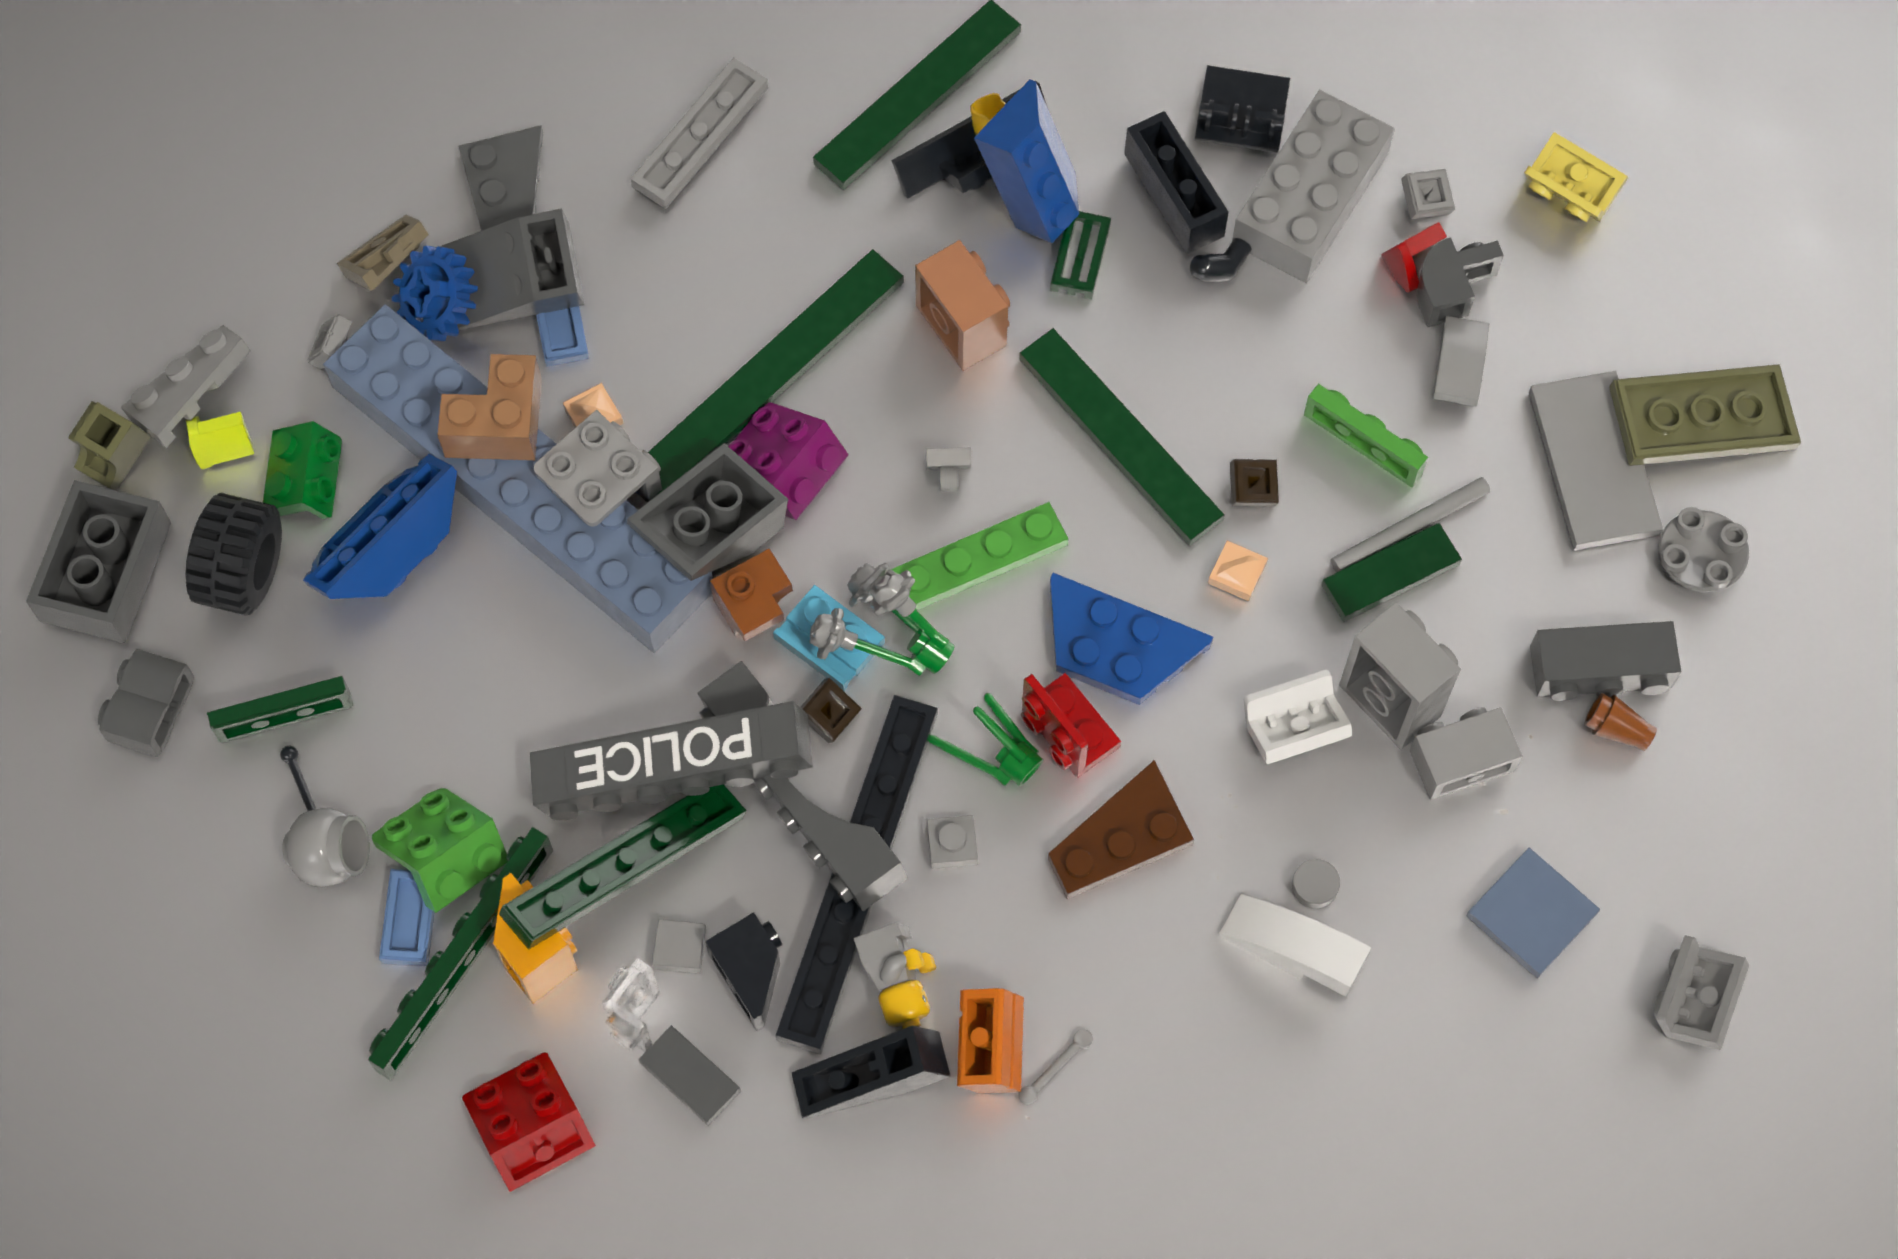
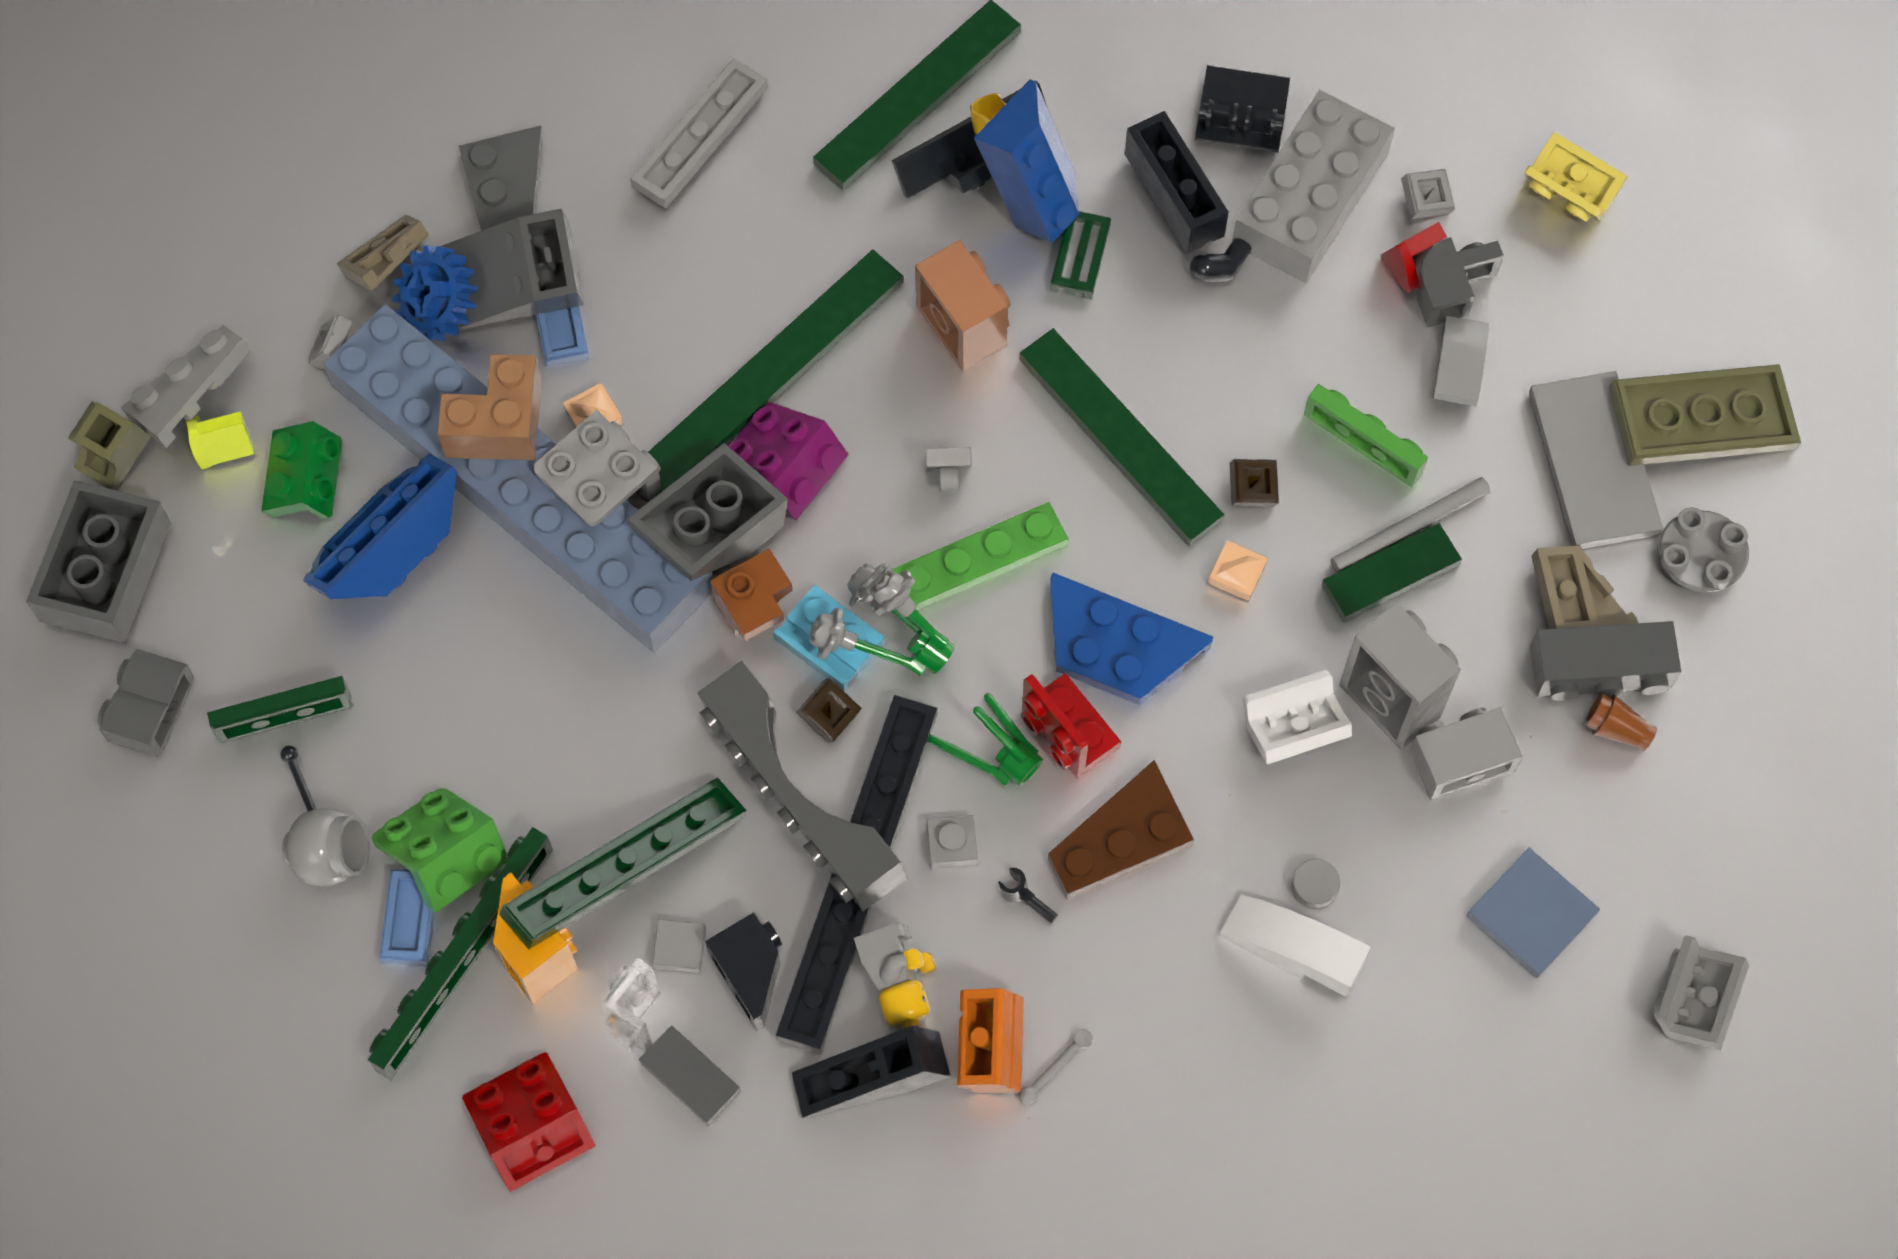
(233, 554): black tyre -> none
(671, 761): dark grey brick -> none
(1023, 894): none -> black hand
(1574, 590): none -> dark tan wing

